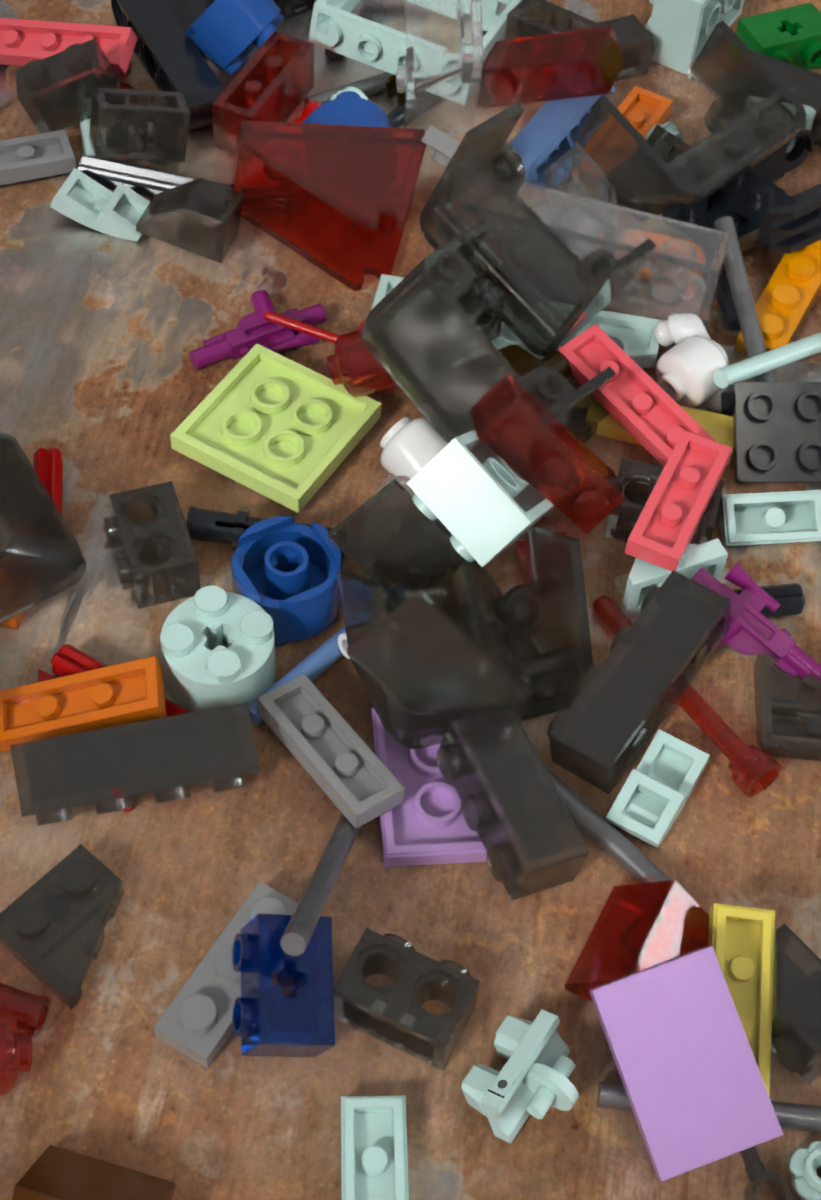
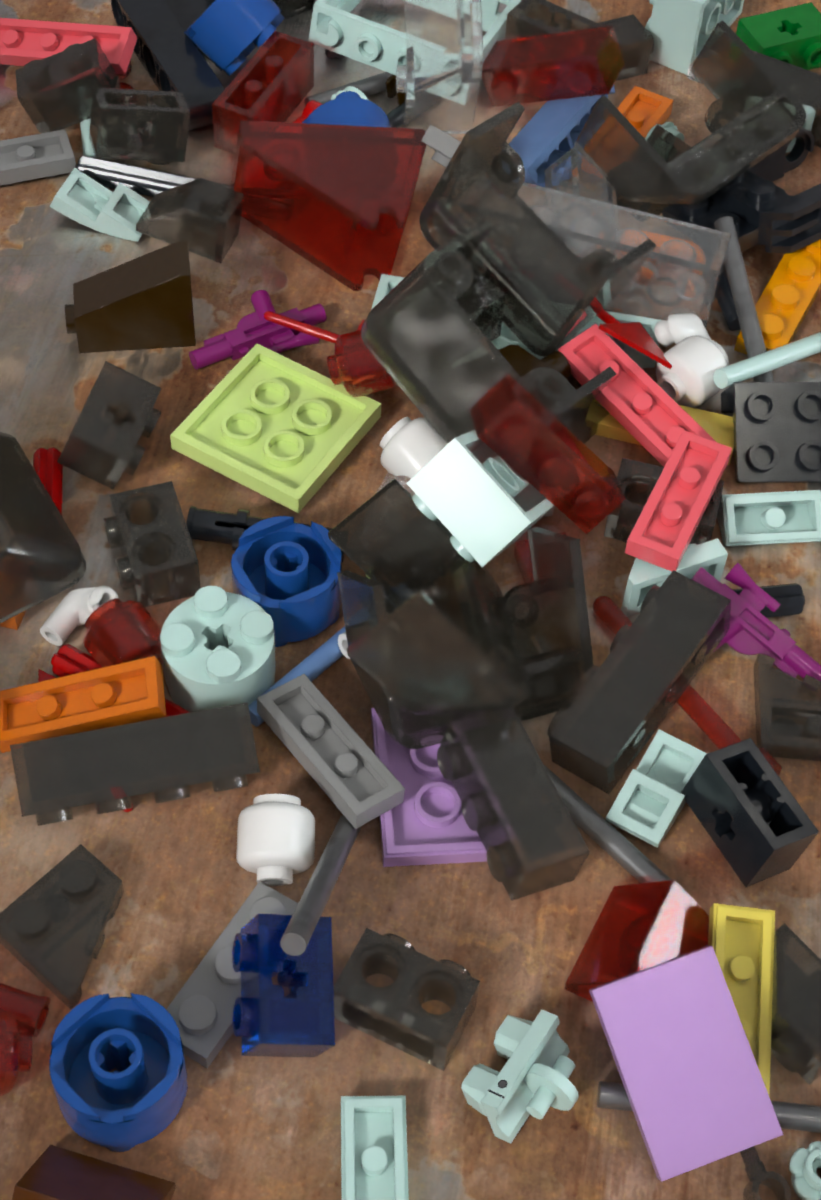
(74, 612): none -> white arm
(110, 426): none -> clear smoke brick
(122, 633): none -> clear red head
(136, 304): none -> dark brown slope
(151, 1076): none -> blue brick
(275, 838): none -> white head
(633, 335): none -> red piece
(748, 812): none -> black brick

